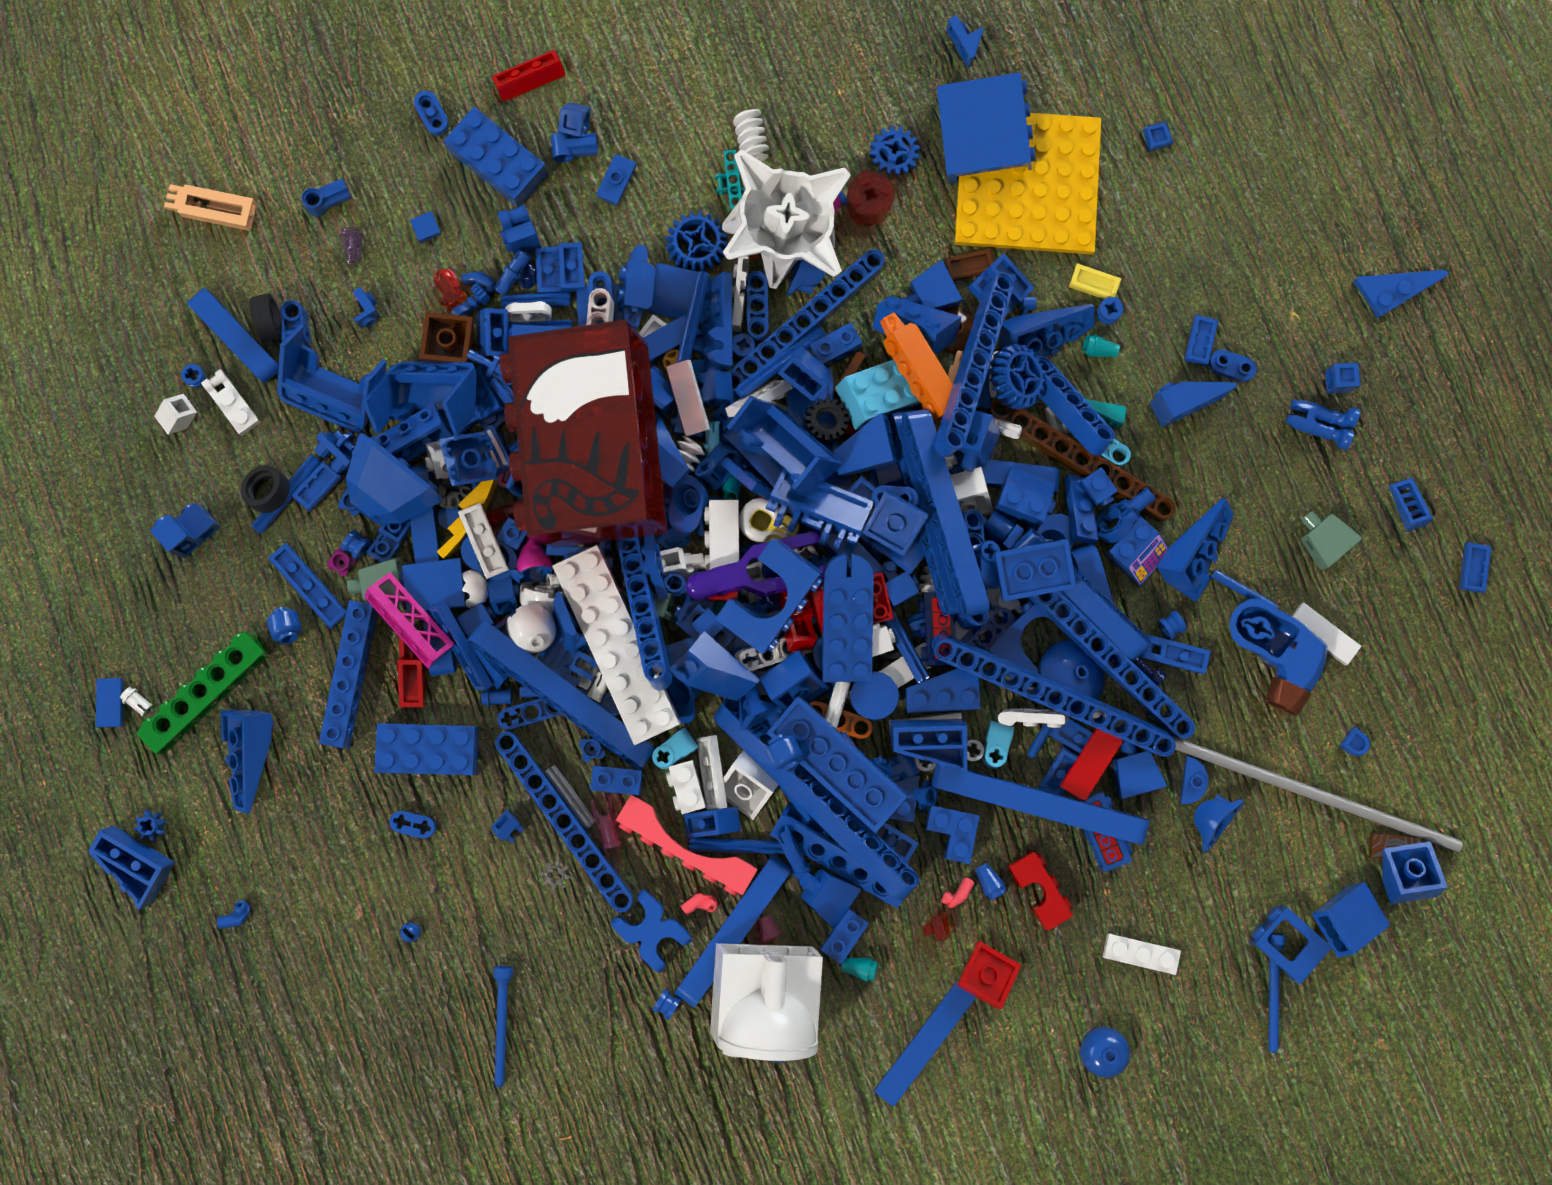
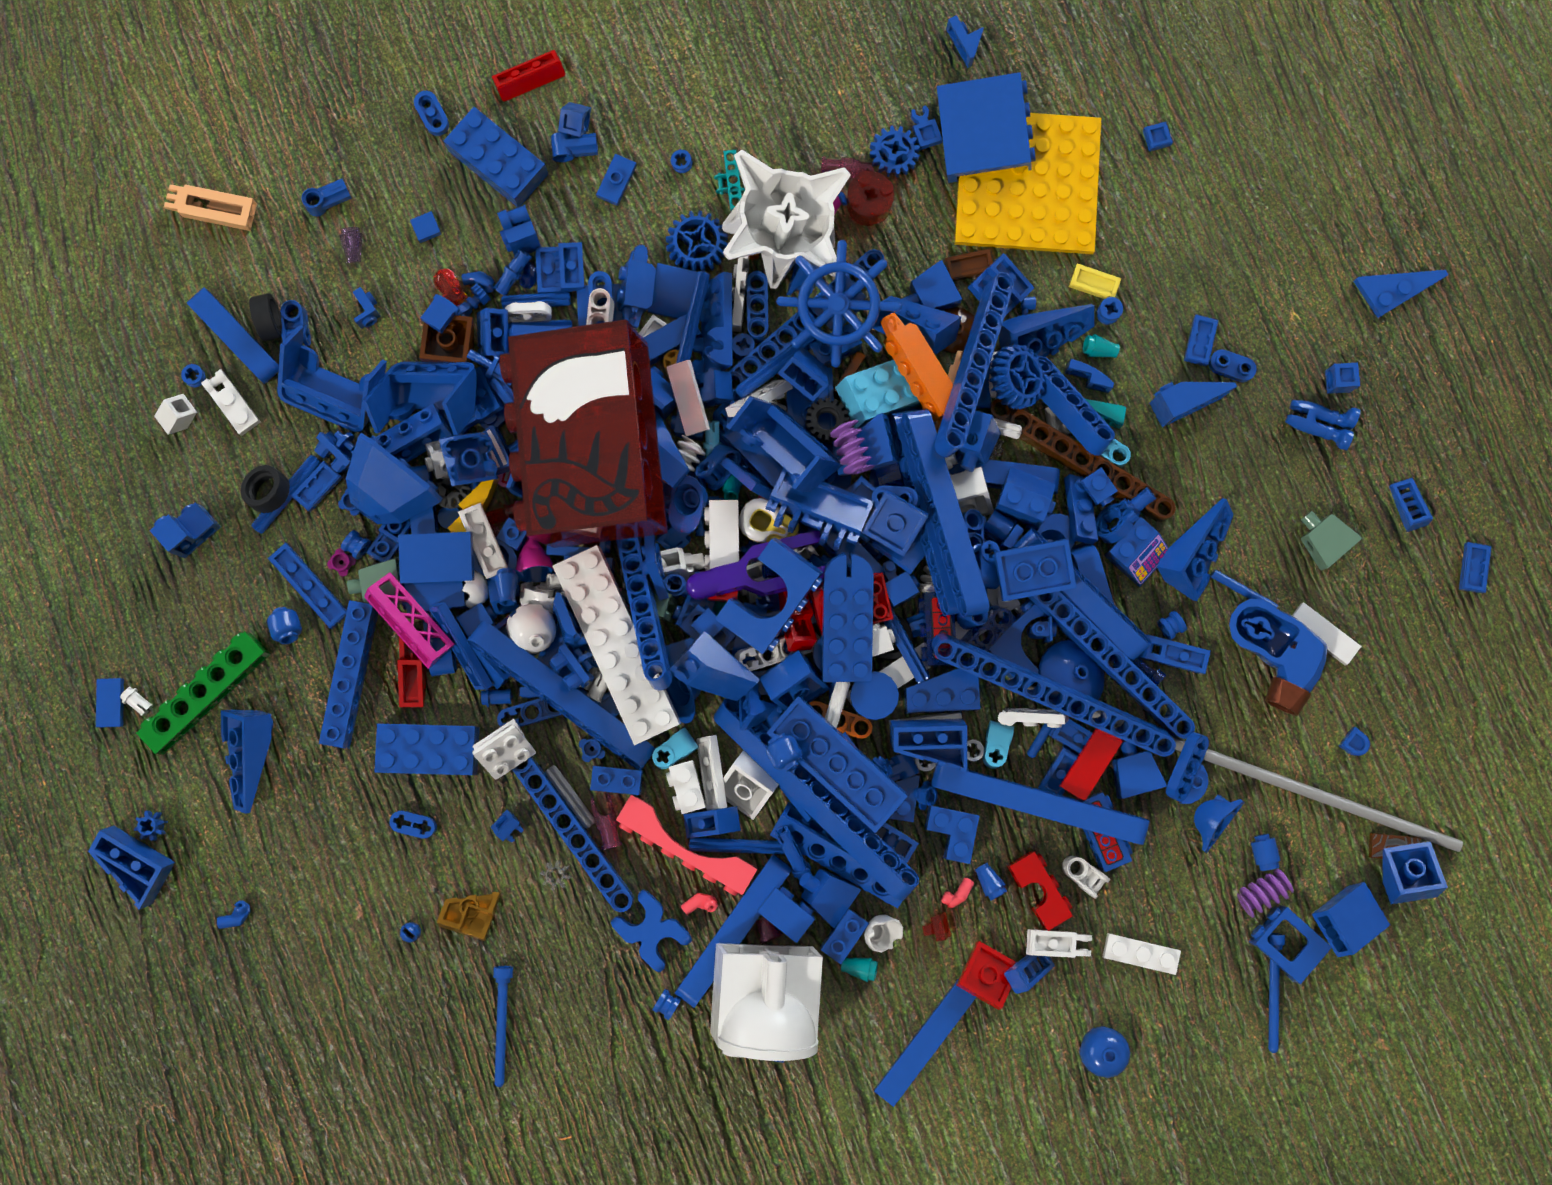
(436, 557): none -> blue tile
(439, 313): none -> blue tile
(469, 915): none -> pearl gold slope
(503, 749): none -> white bracket
(506, 584): none -> blue cone
(577, 676): none -> blue hips
(683, 168): none -> blue bush
(748, 133): white piece -> none
(787, 914): none -> blue brick
(838, 303): none -> blue piece
(850, 448): none -> medium lavender piece
(852, 165): none -> clear pink piece
(882, 933): none -> white hair
(925, 131): none -> blue plate
(1018, 978): none -> blue slope
(1043, 630): none -> blue hinge
(1056, 943): none -> white hinge
(1087, 878): none -> white piece
(1095, 379): none -> blue slope
(1192, 754): none -> blue beam
(1264, 891): none -> medium lavender piece
(1265, 852): none -> blue brick

